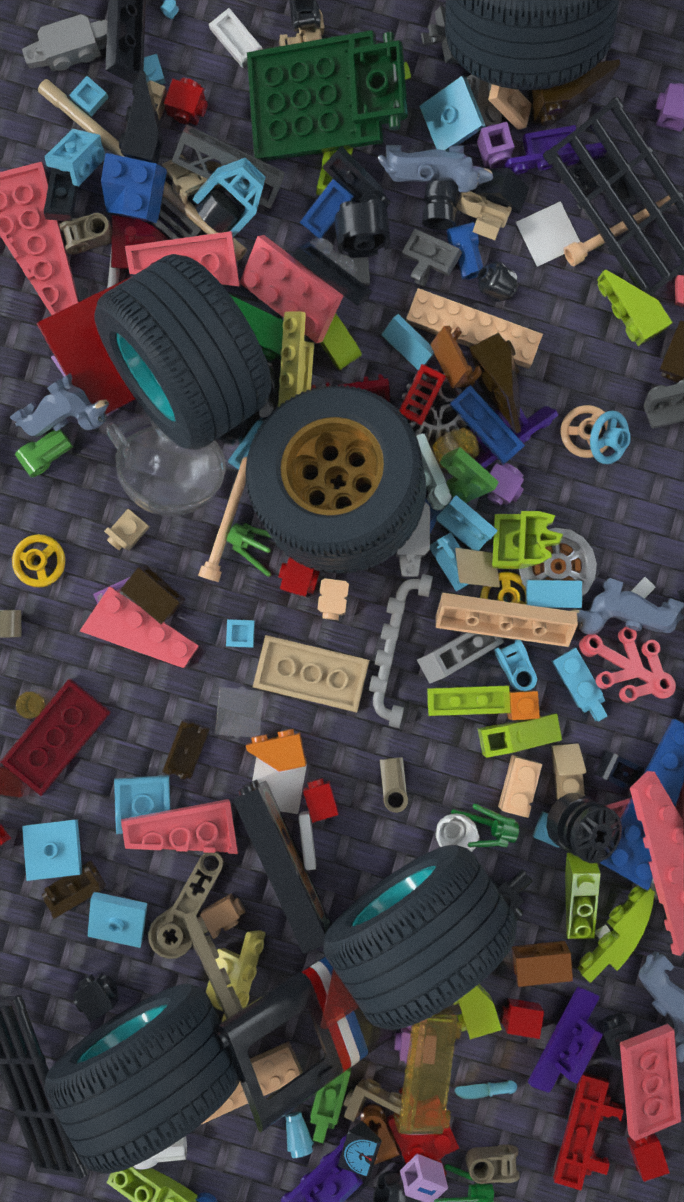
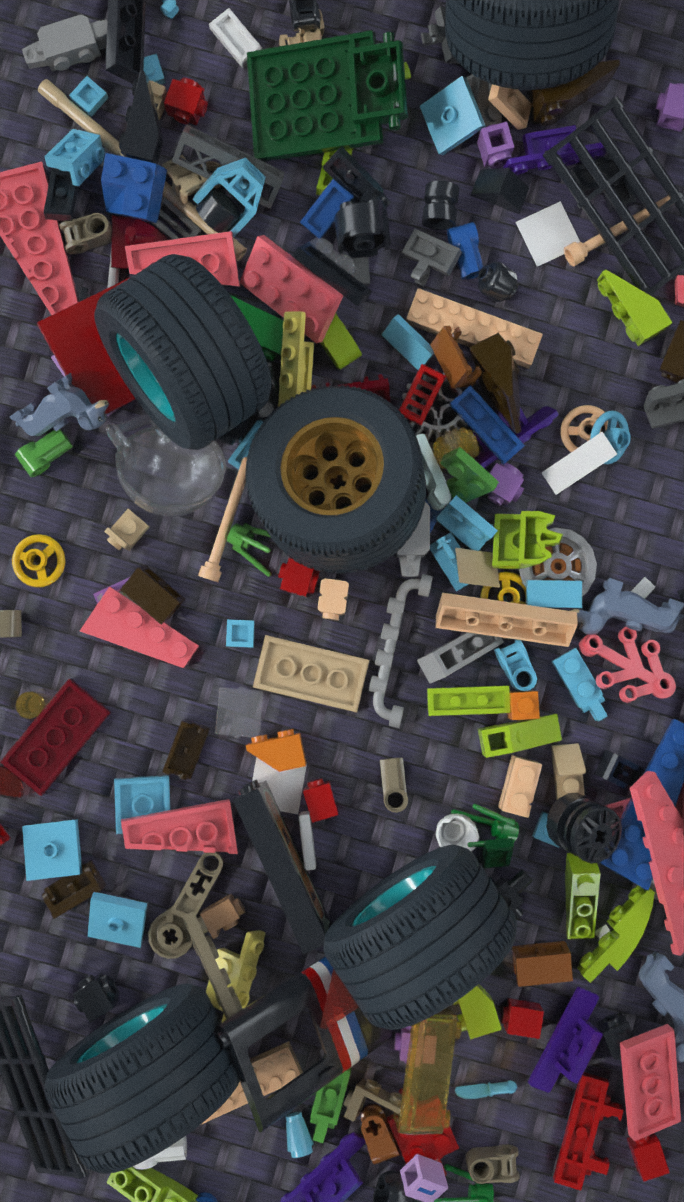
(360, 1150): slope -> none
(434, 166): sand blue animal -> none
(488, 214): tan piece -> none
(497, 853): none -> dark green tile
(579, 463): none -> white sticker

